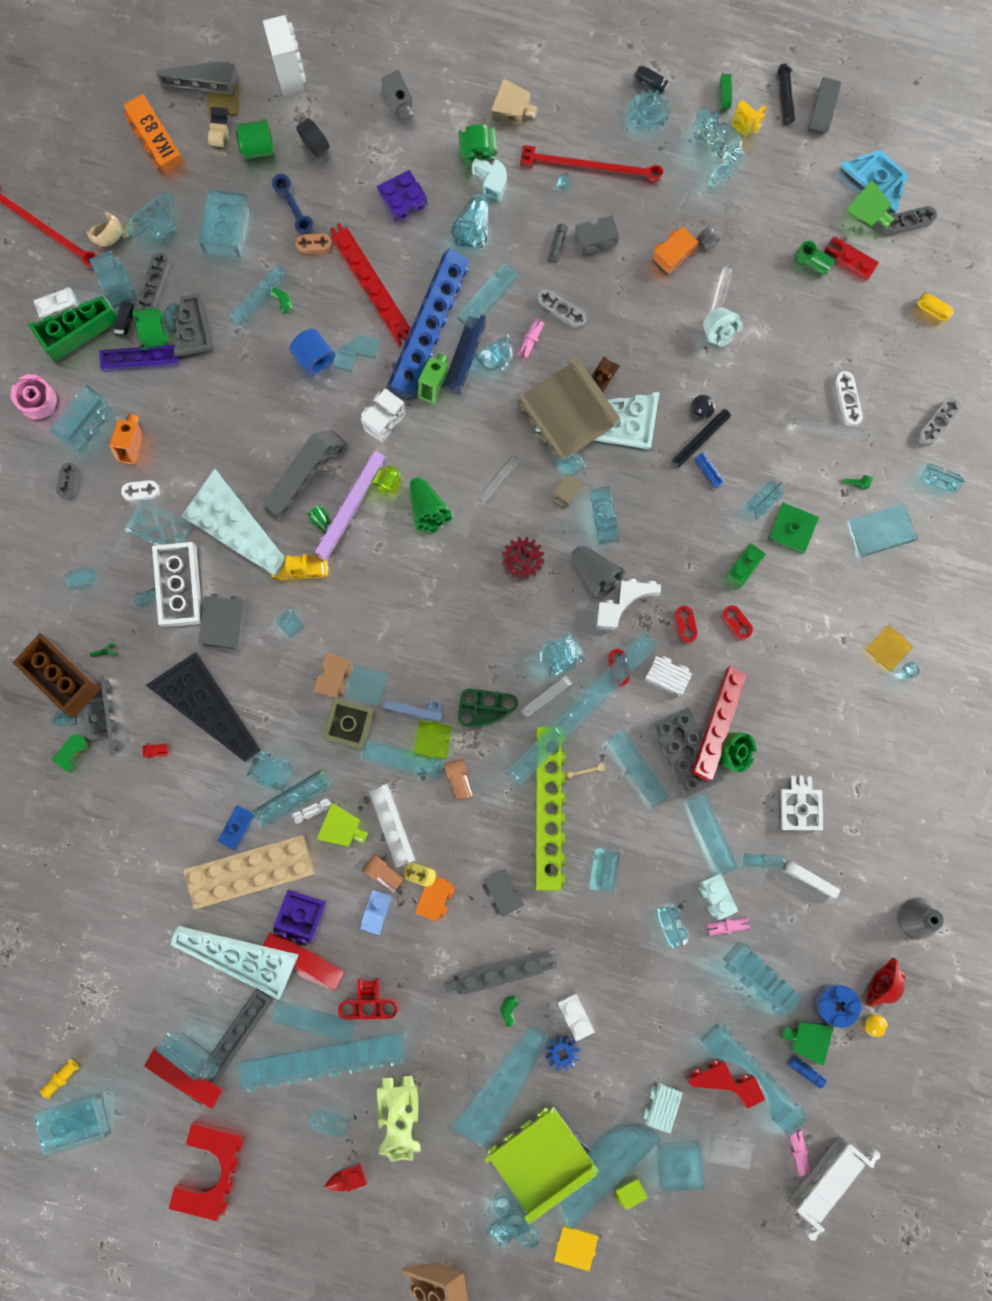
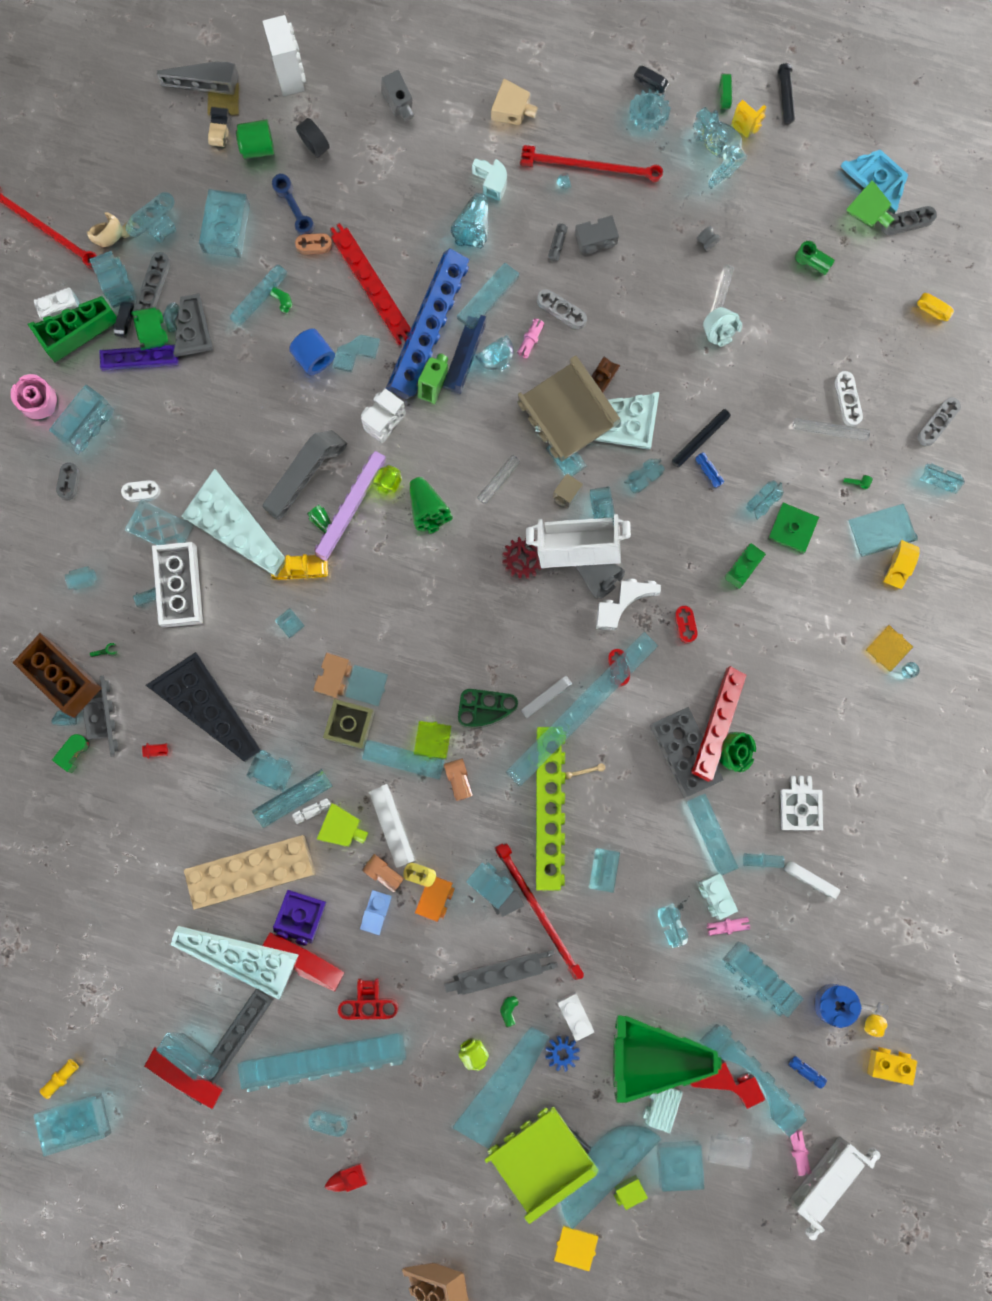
(126, 440): orange torso -> none
(153, 133): orange brick -> none
(210, 1202): red arch -> none
(222, 622): dark grey brick -> none
(236, 827): blue plate -> none
(313, 1021): clear light blue tile -> none
(398, 1142): yellowish green hips -> none
(402, 195): dark purple plate -> none
(431, 713): sand blue hinge -> none
(473, 1054): none -> lime head
(477, 143): green brick -> none
(490, 885): none -> clear light blue brick
(504, 852): none -> red hinge
(504, 1230): clear light blue piece -> none
(562, 654): clear light blue brick -> none
(579, 541): none -> white container
(638, 478): none -> clear light blue hinge
(638, 768): clear light blue tile -> none
(654, 1060): none -> green cone
(668, 676): white brick -> none
(675, 249): orange brick -> none
(703, 406): black piece -> none
(741, 619): red beam -> none
(809, 1039): green torso -> none
(825, 104): dark grey beam -> none
(851, 258): red hinge -> none
(886, 985): red hat -> none
(892, 1067): none -> yellow brick
(903, 564): none -> yellow brick
(920, 918): dark grey cone -> none

